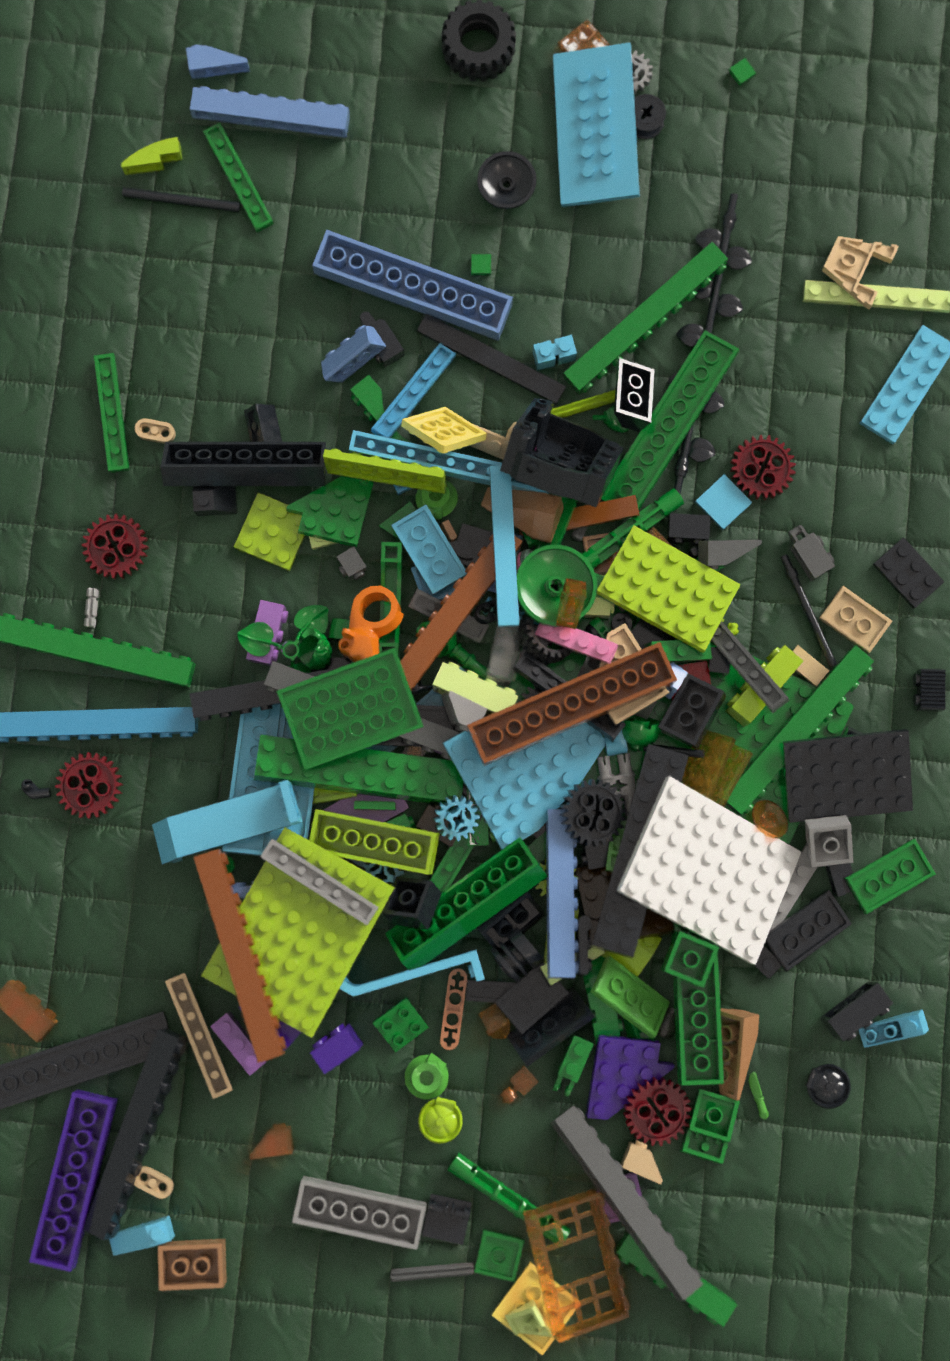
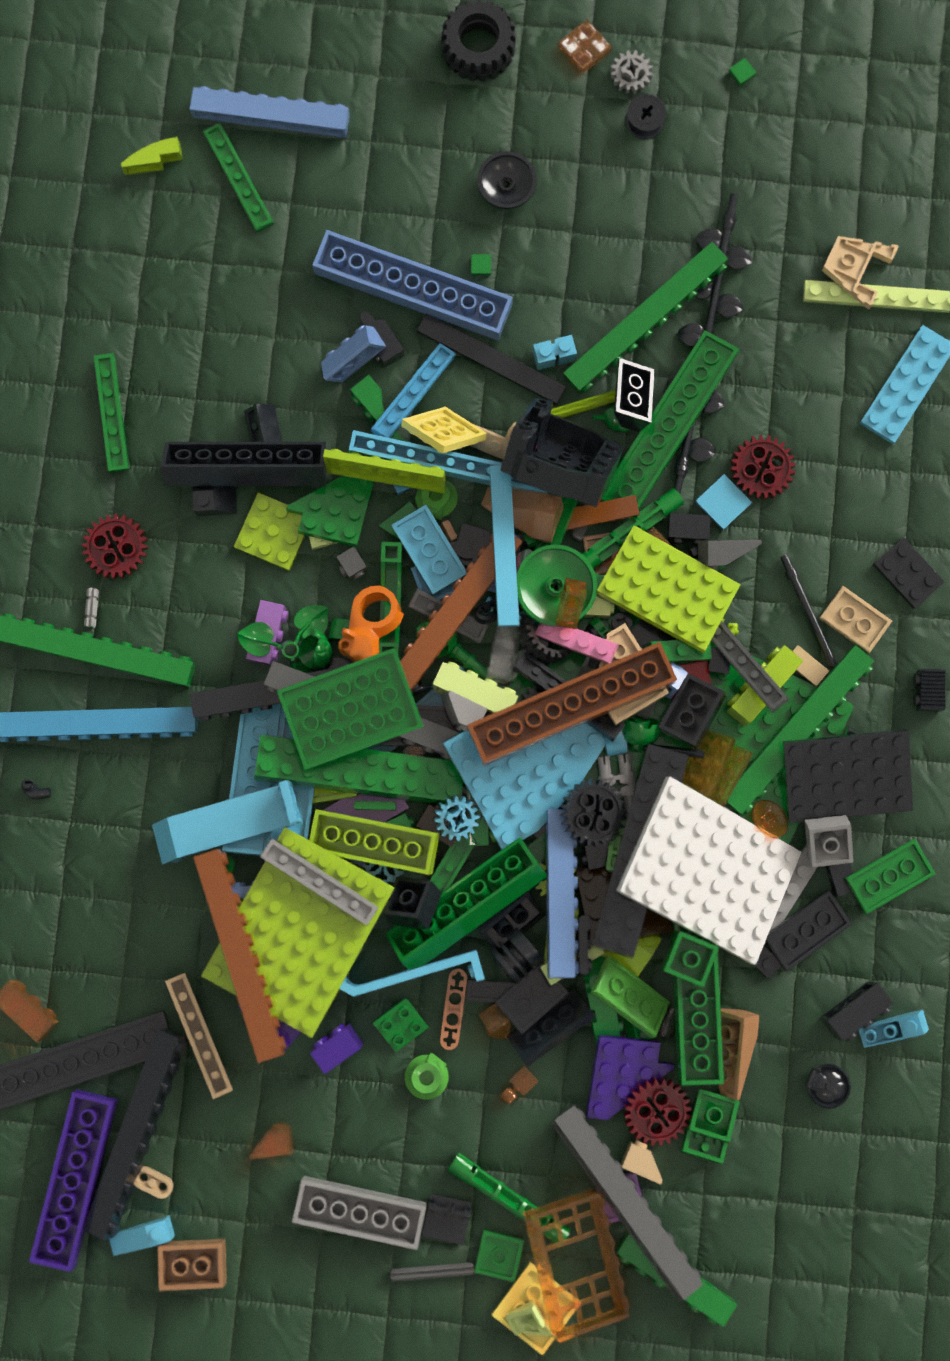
(73, 796): dark red gear -> none
(156, 430): tan plate -> none
(181, 199): black piece -> none
(209, 62): medium blue slope -> none
(237, 1042): medium lavender brick -> none
(440, 1120): lime piece -> none
(573, 1062): green hinge -> none
(596, 125): medium azure plate -> none
(757, 1094): bright green piece -> none
(810, 553): dark grey brick -> none

